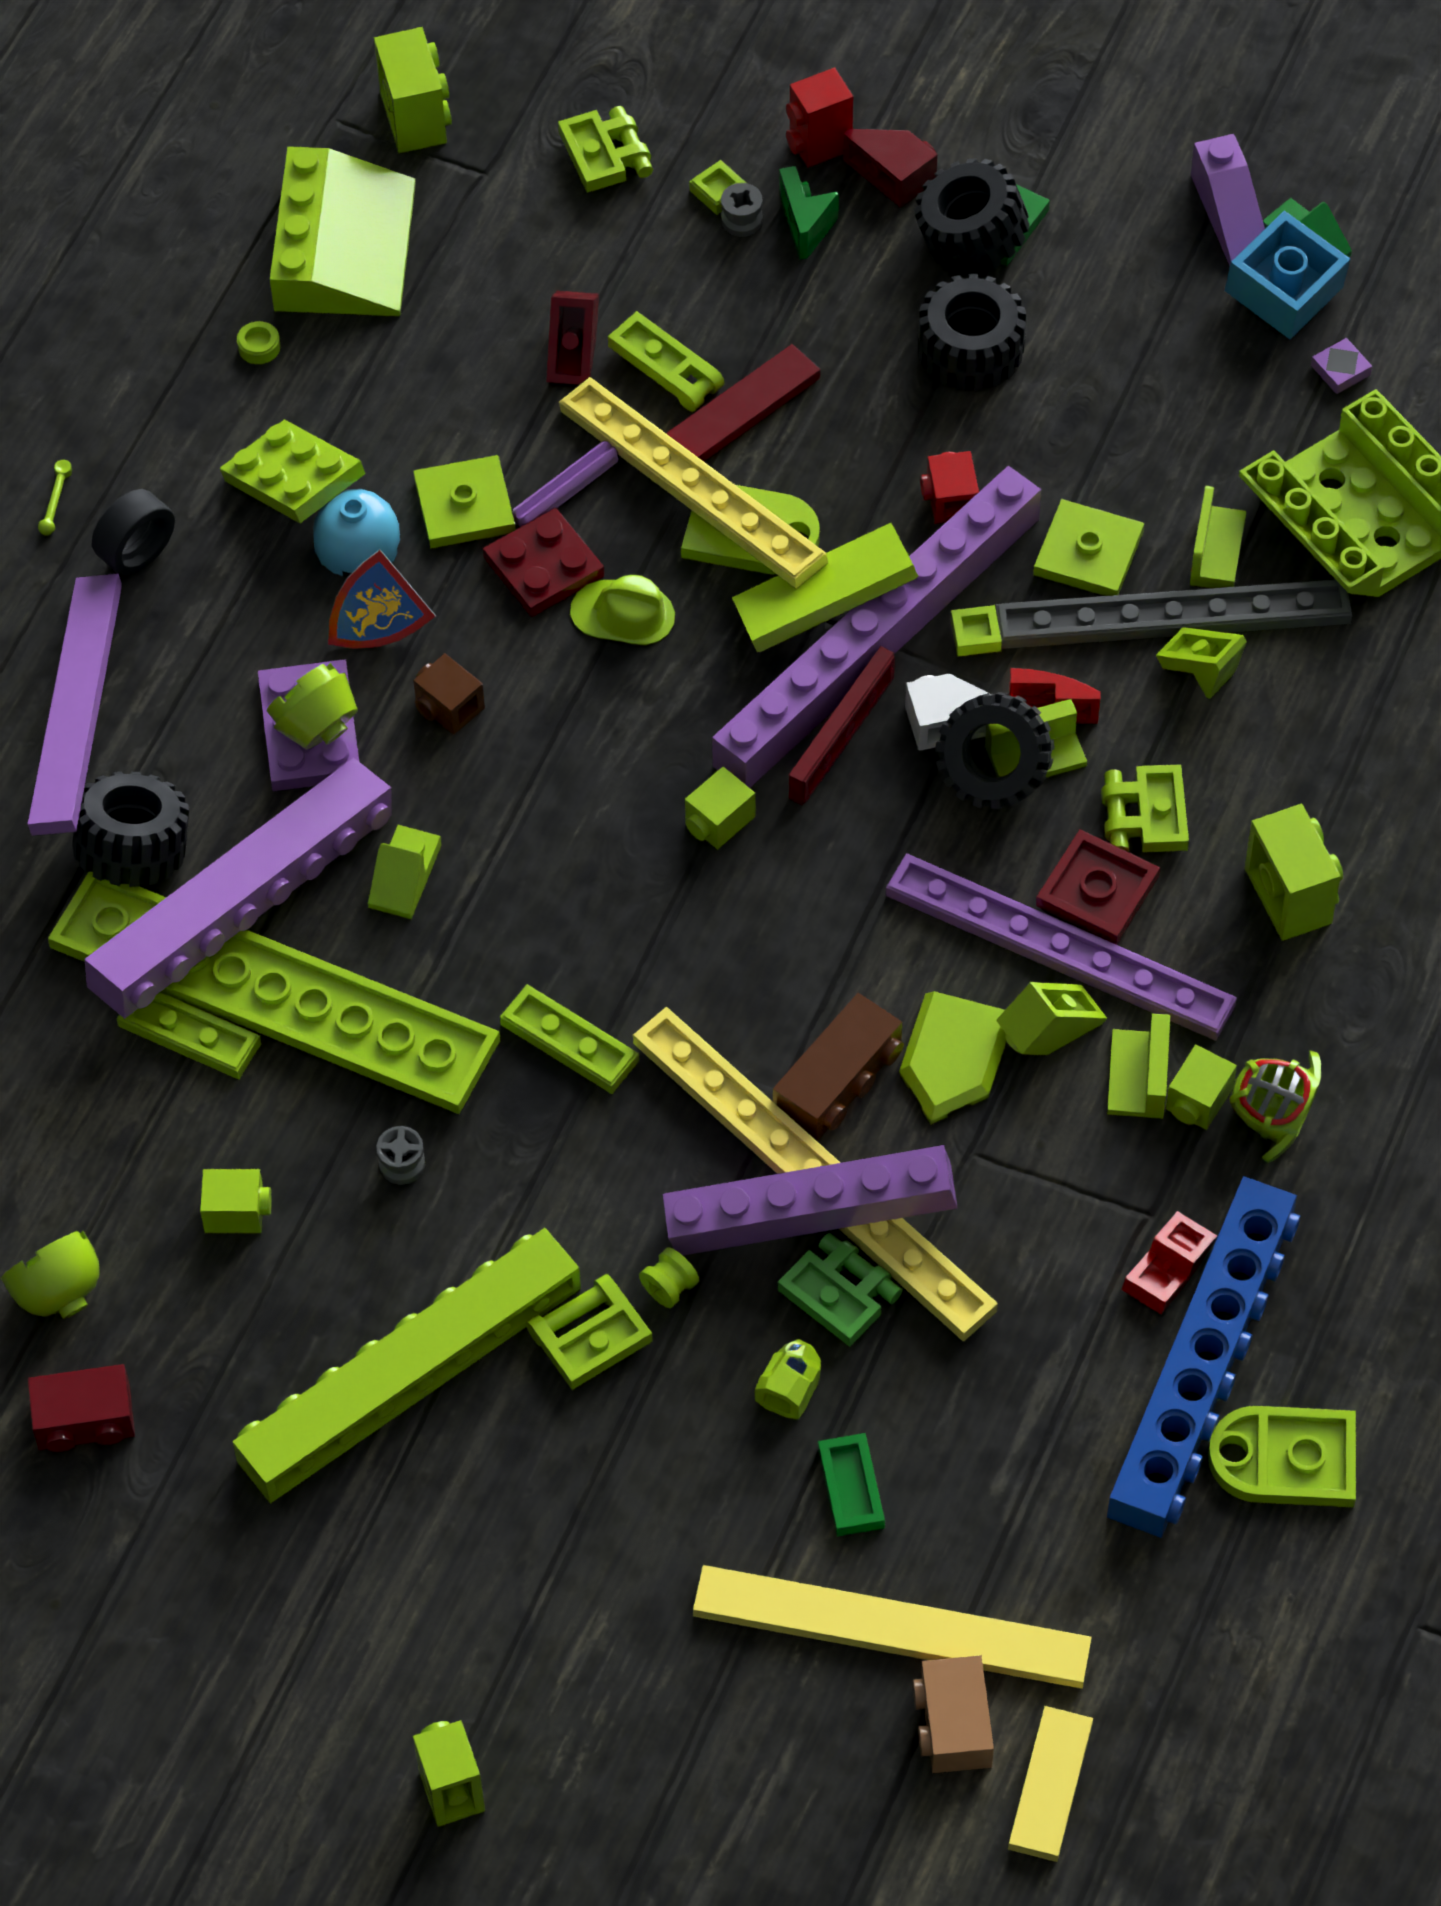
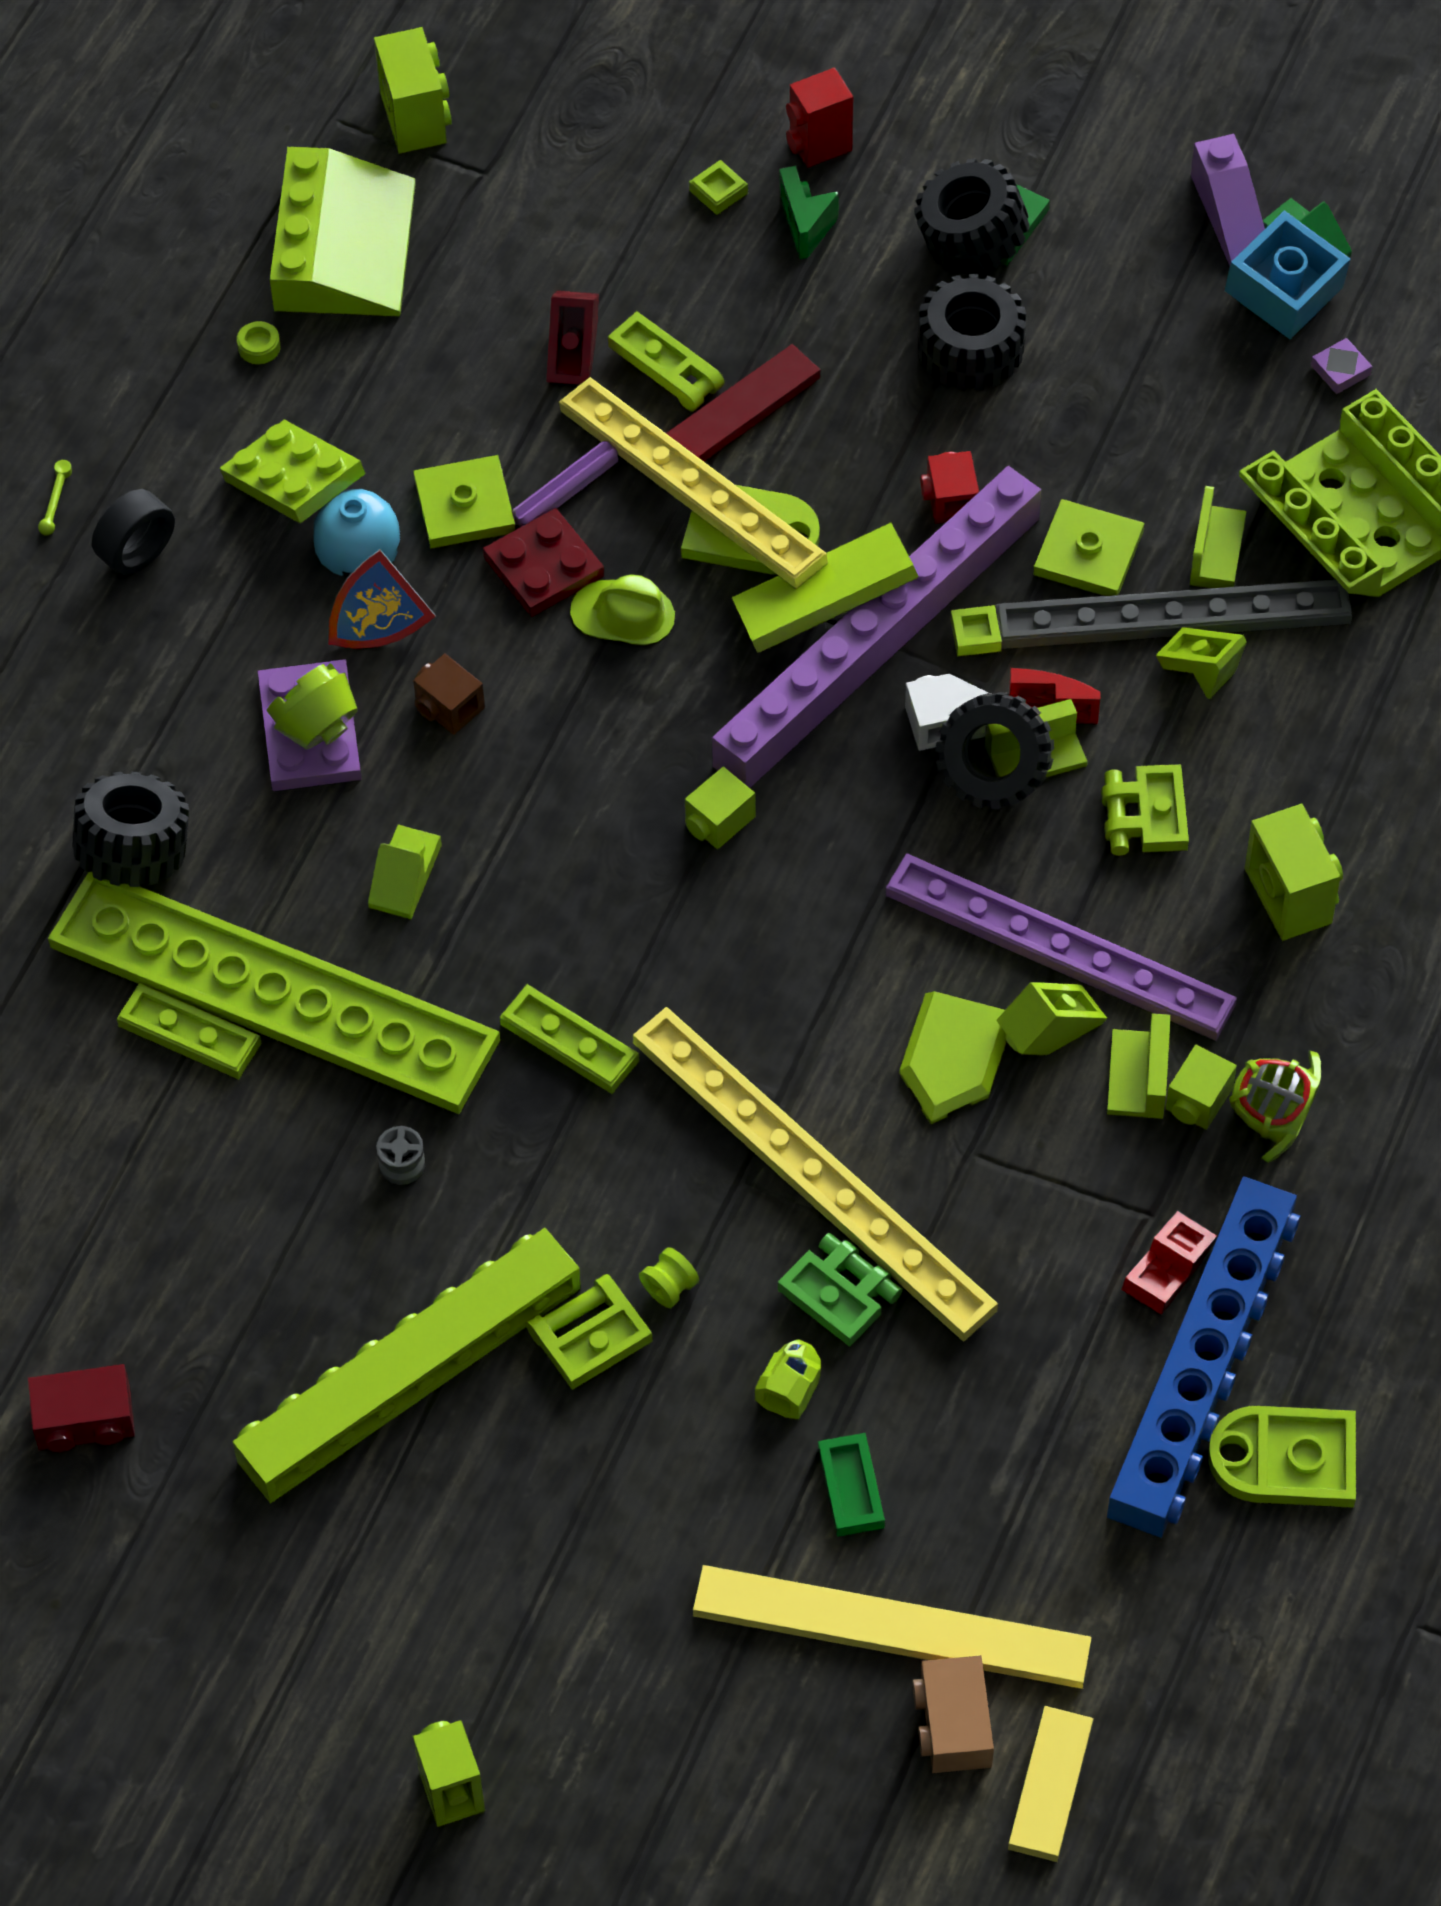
(55, 1277): lime cylinder -> none
(75, 705): medium lavender tile -> none
(234, 1201): lime brick -> none
(238, 888): medium lavender brick -> none
(593, 152): lime plate -> none
(748, 217): dark grey wheel -> none
(810, 1200): medium lavender brick -> none
(839, 1066): reddish brown brick -> none
(841, 726): dark red tile -> none
(891, 161): dark red slope -> none
(1097, 886): dark red plate -> none

